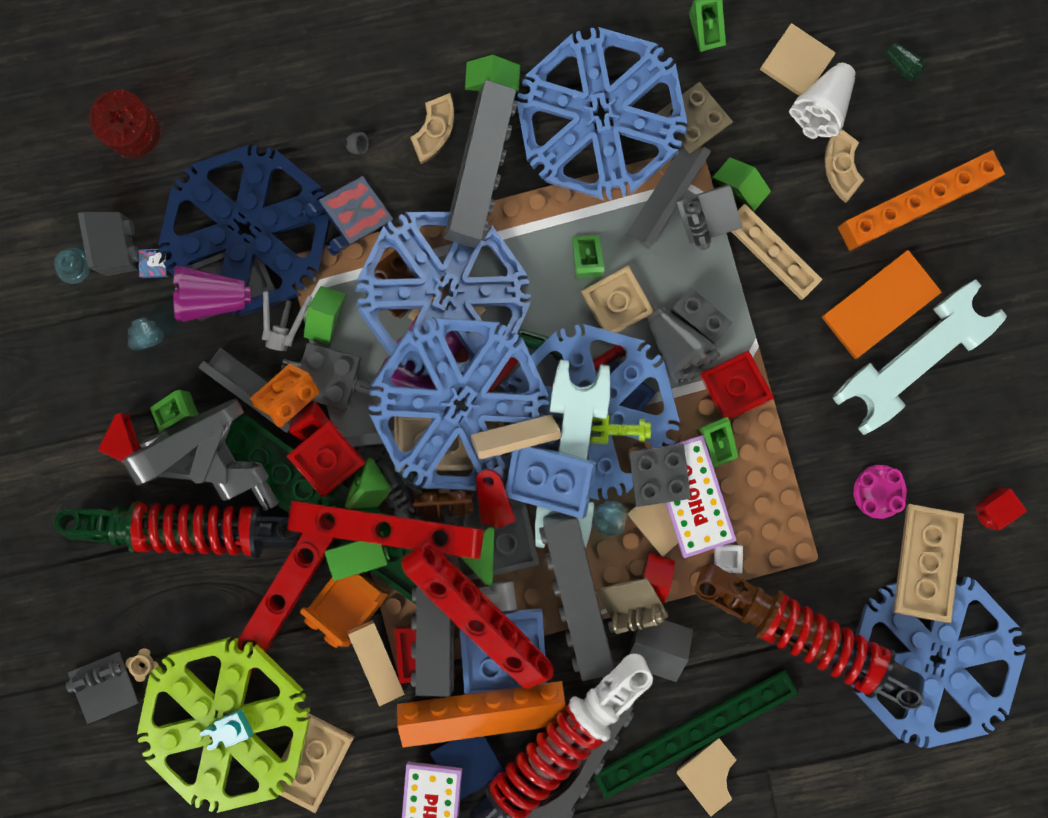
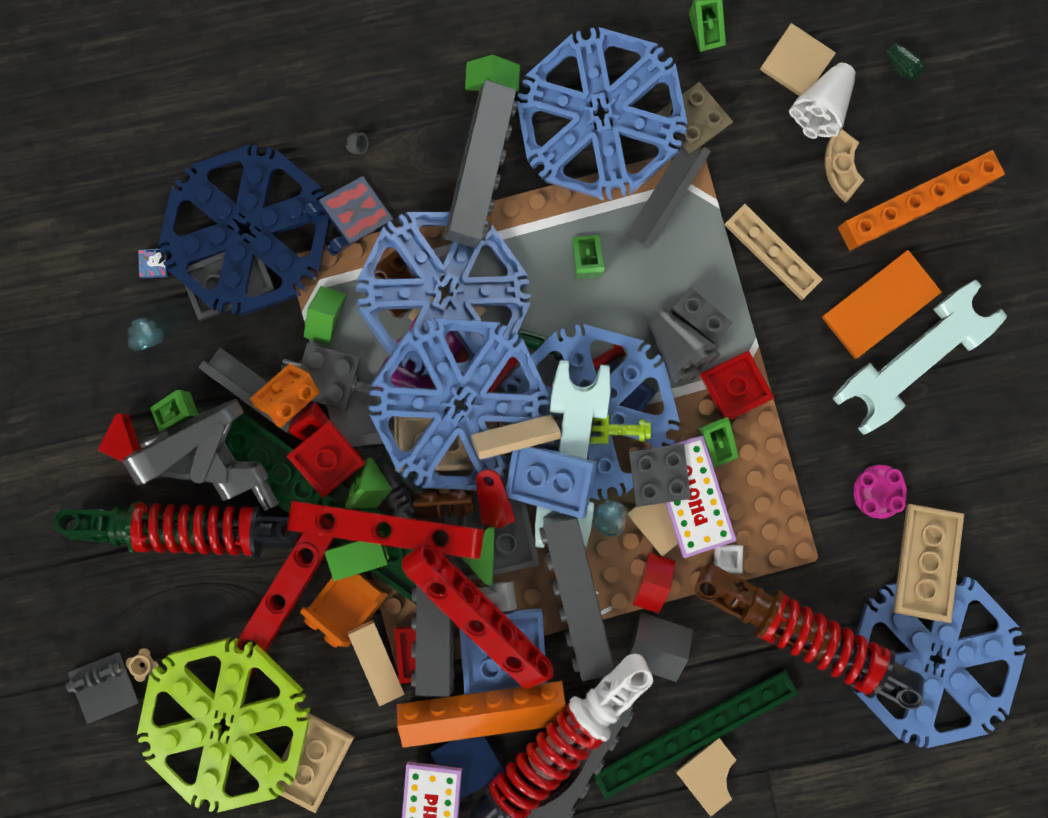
(71, 265): clear light blue cone -> none
(108, 242): dark grey slope -> none
(138, 131): clear red wheel -> none
(206, 294): magenta cone -> none
(229, 729): plate -> none
(278, 337): light grey plant -> none
(436, 130): tan tile -> none
(617, 301): tan tile -> none
(632, 605): dark tan hinge -> none
(709, 215): dark grey hinge -> none
(745, 182): bright green slope -> none
(999, 509): red brick -> none

